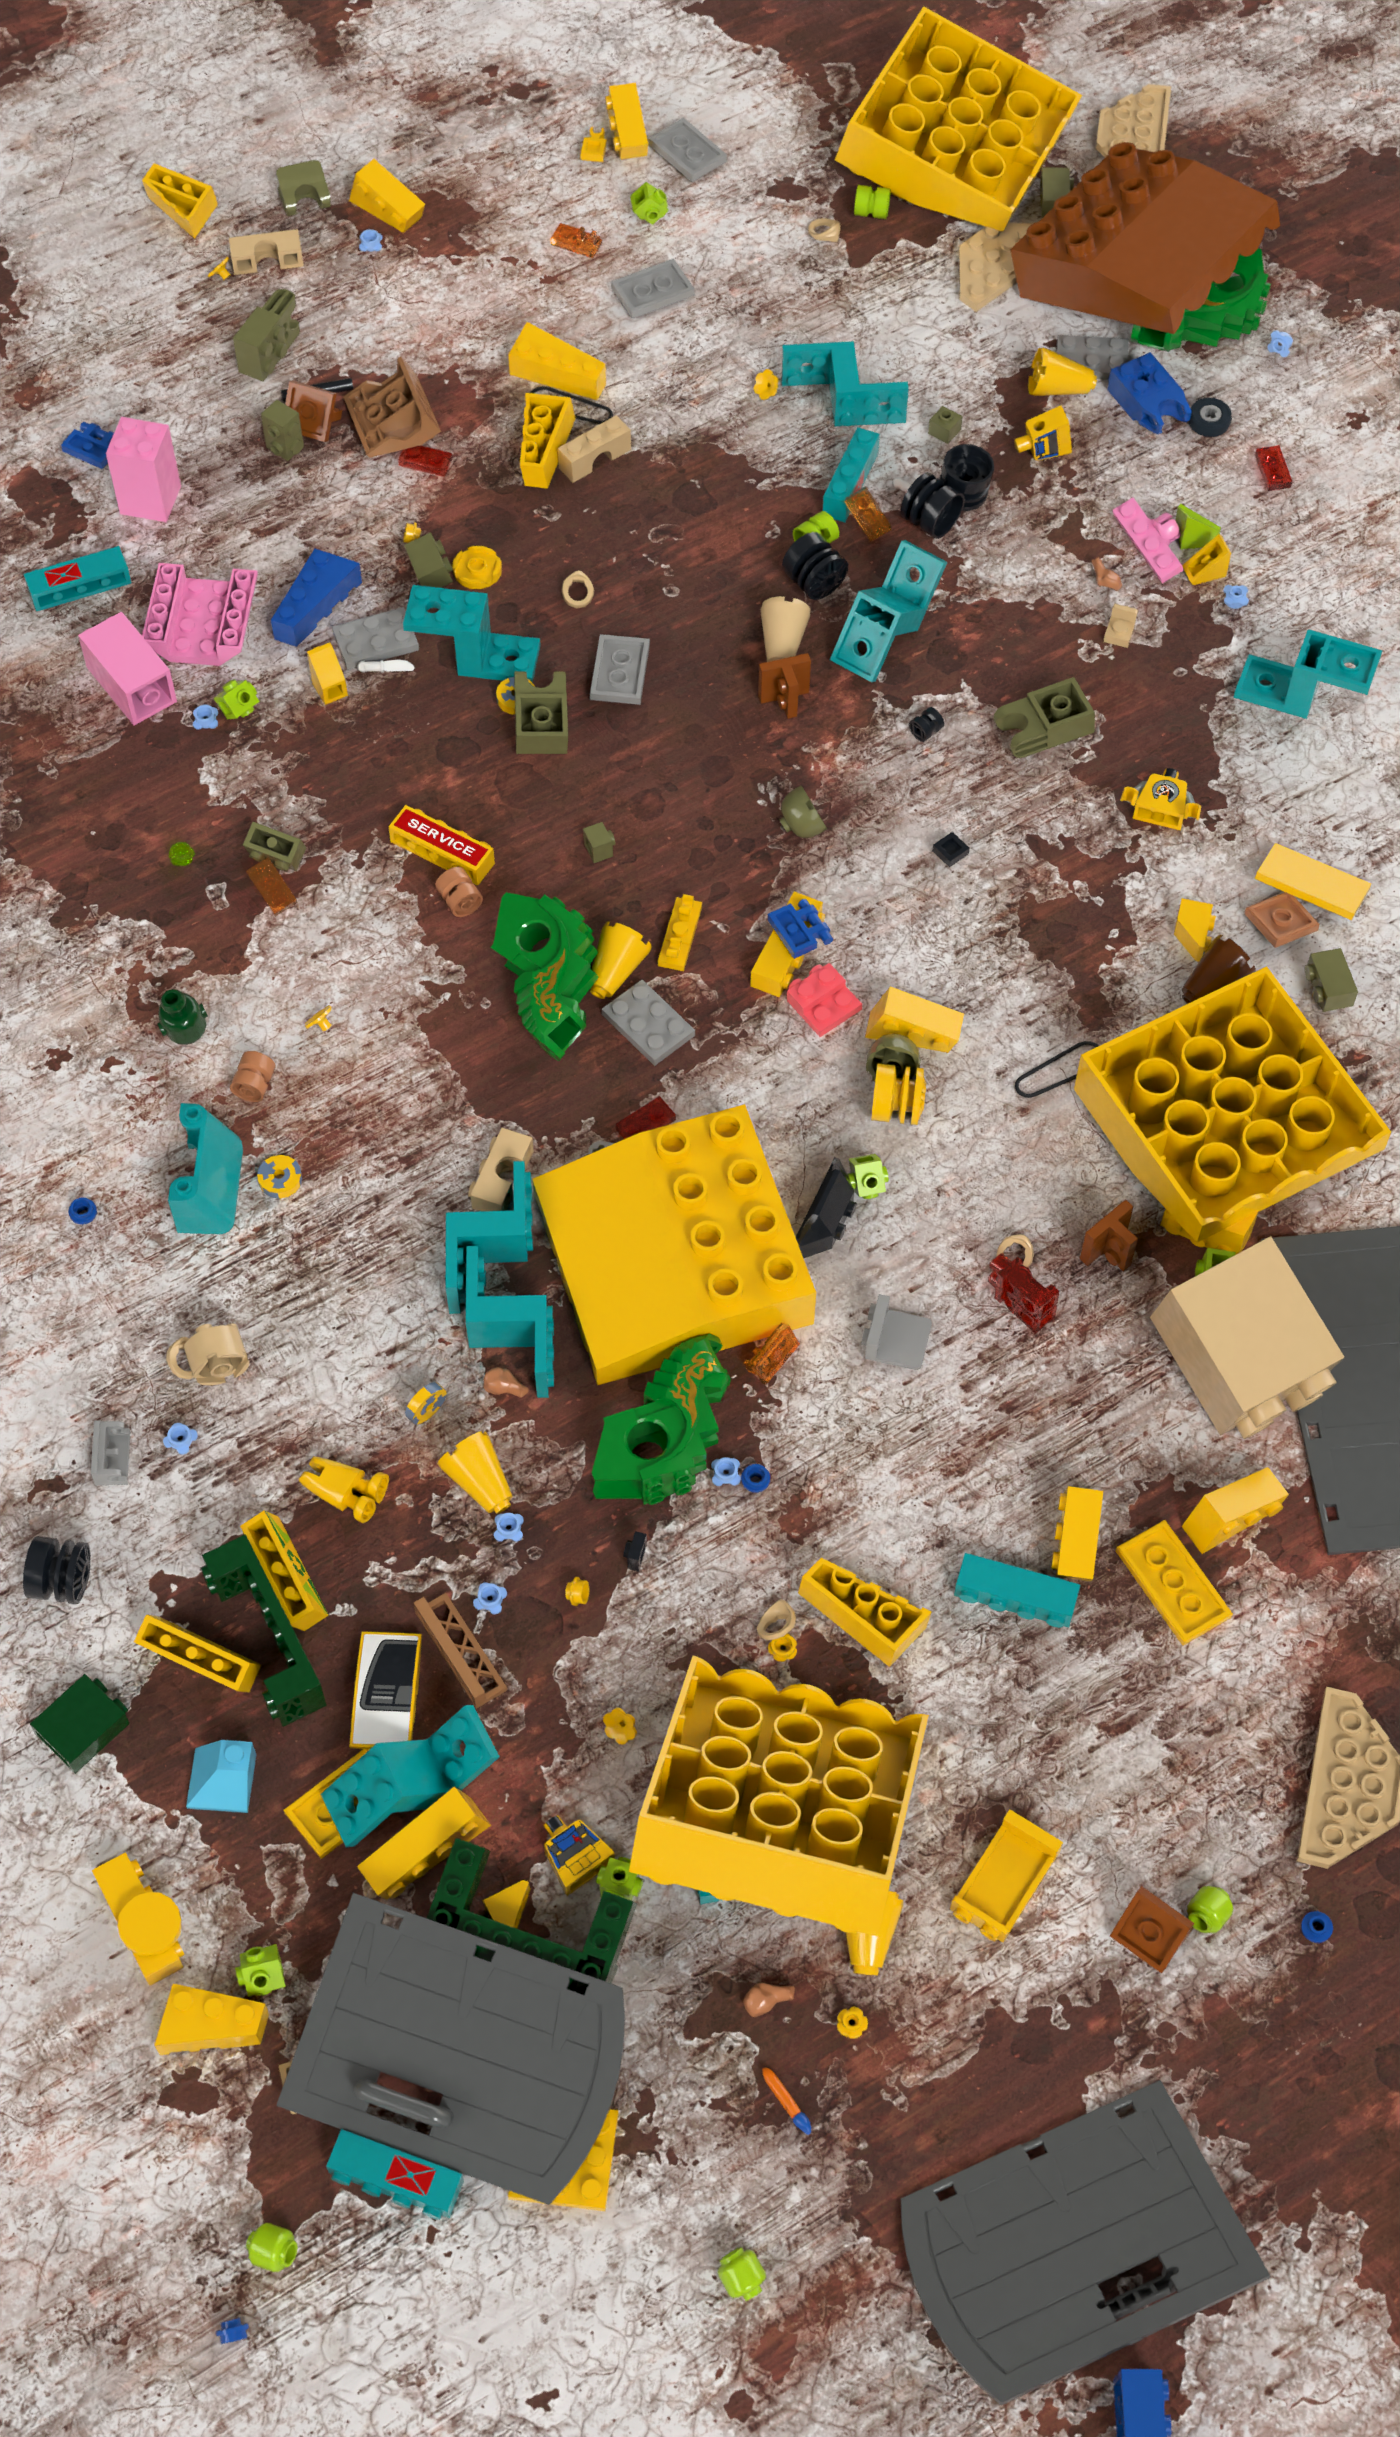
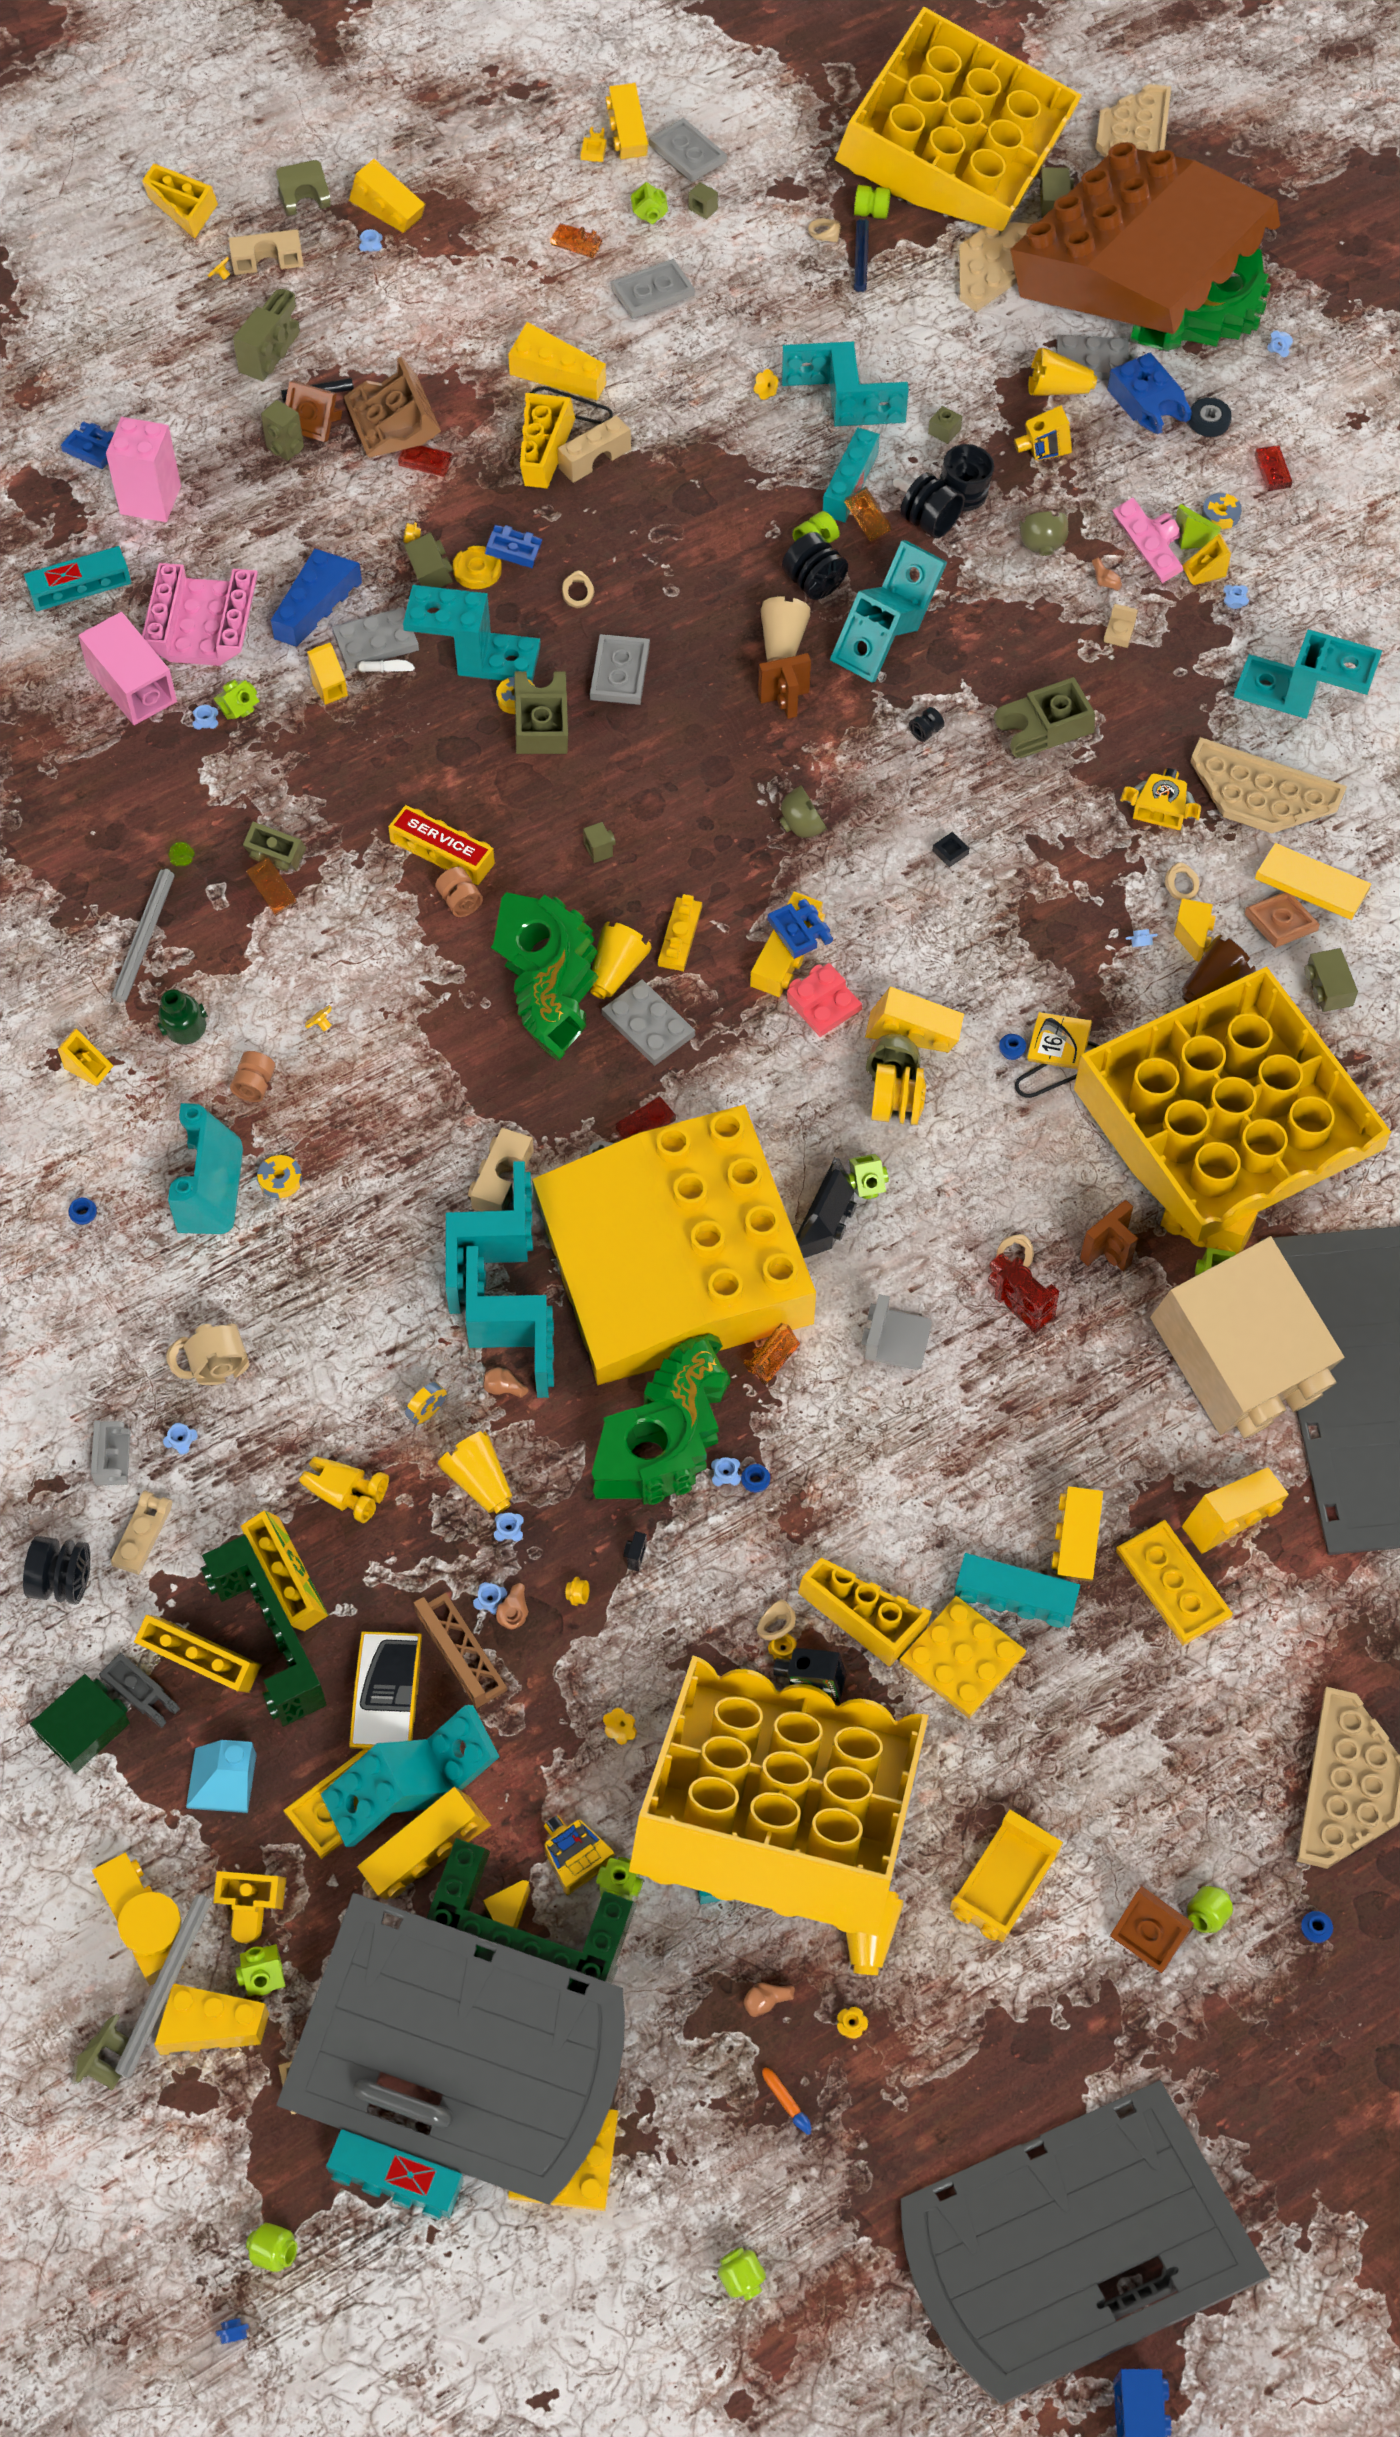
(83, 1058): none -> yellow slope
(88, 2061): none -> olive connector
(137, 1688): none -> dark grey hinge
(141, 1533): none -> tan plate
(143, 936): none -> light grey axle
(163, 1986): none -> light grey axle
(248, 1898): none -> yellow brick
(513, 546): none -> blue plate
(513, 1610): none -> nougat animal
(703, 200): none -> olive plate
(814, 1668): none -> black torso
(861, 255): none -> dark blue axle
(962, 1657): none -> yellow plate
(1010, 1052): none -> blue plate
(1044, 532): none -> olive cylinder
(1059, 1040): none -> slope
(1141, 938): none -> light blue plate
(1170, 876): none -> tan piece
(1222, 510): none -> piece
(1261, 790): none -> tan plate

